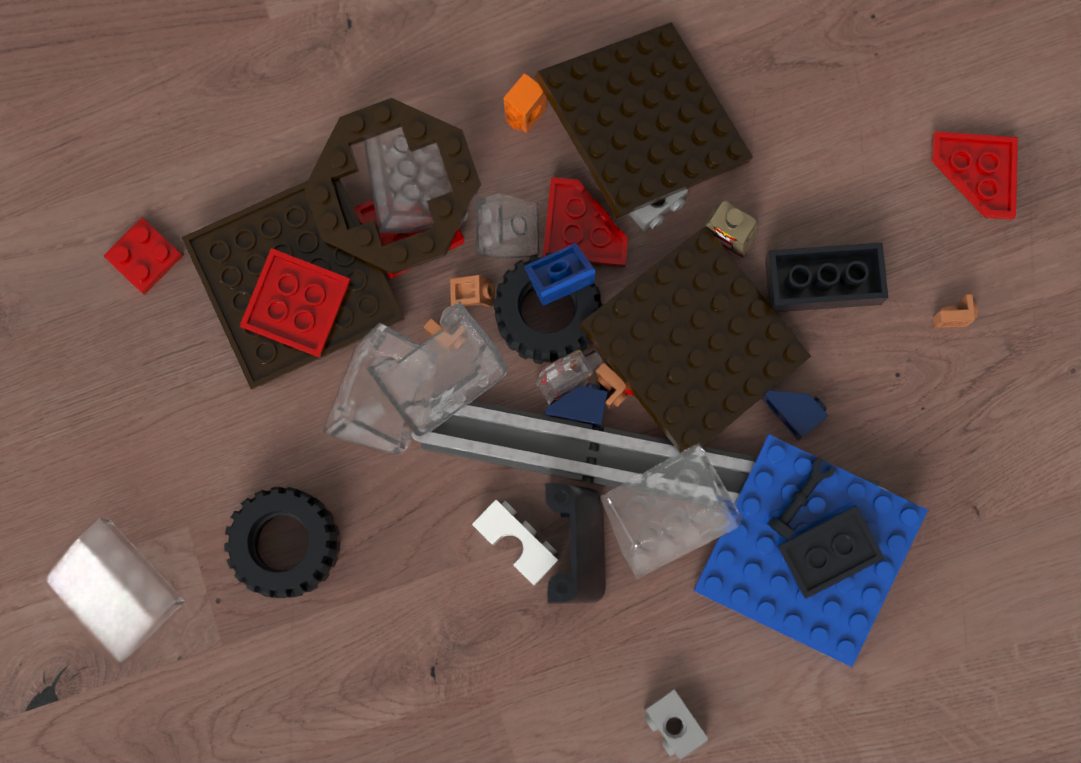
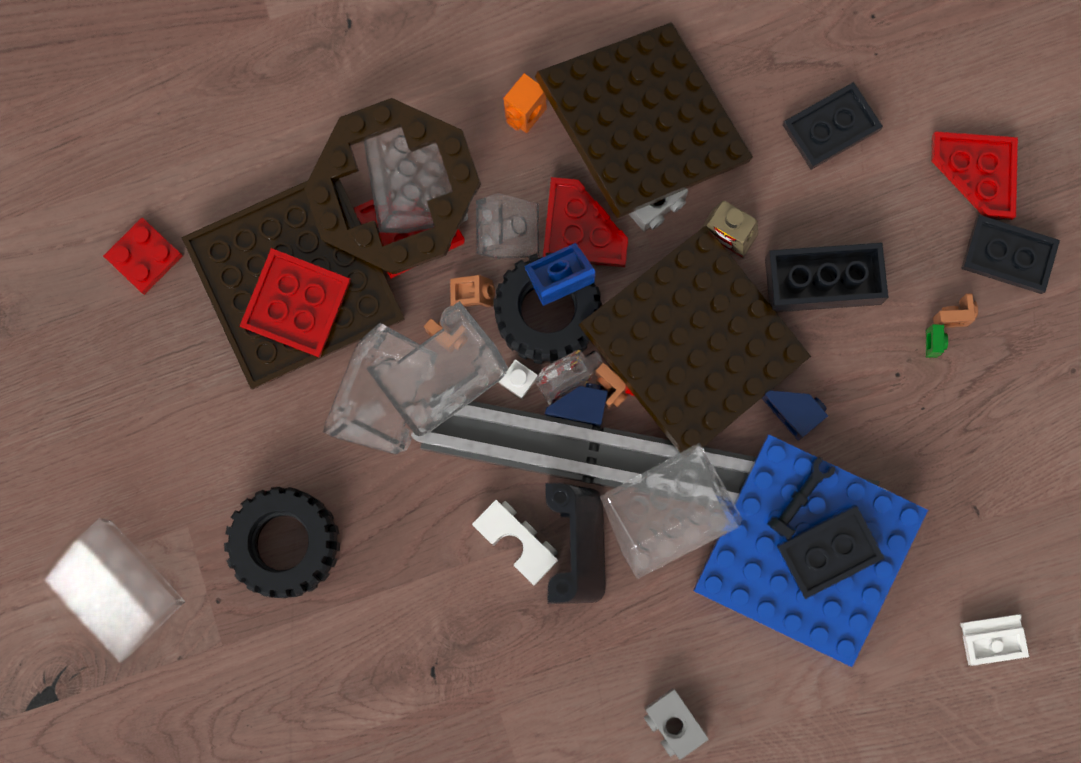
(518, 379): none -> white plate
(832, 125): none -> black plate
(936, 341): none -> green plate
(994, 640): none -> white plate
(1010, 254): none -> black plate

